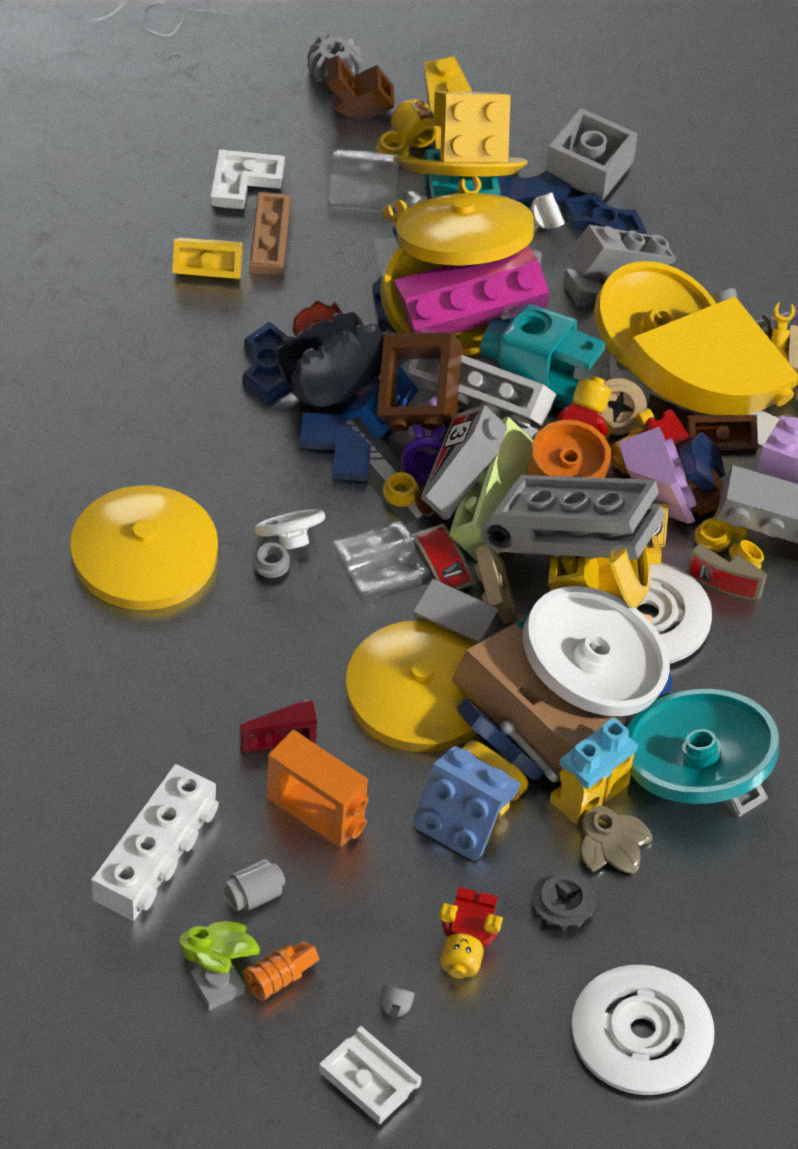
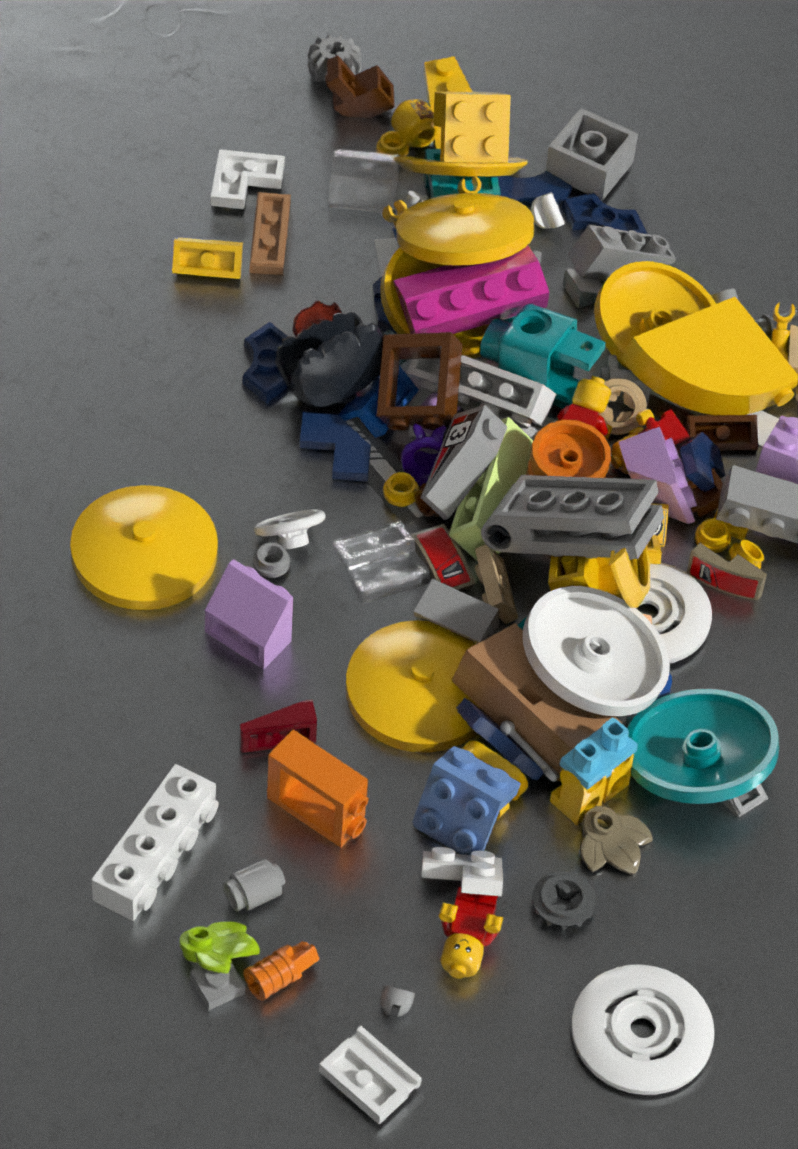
(250, 615): none -> lavender slope
(477, 872): none -> white plate

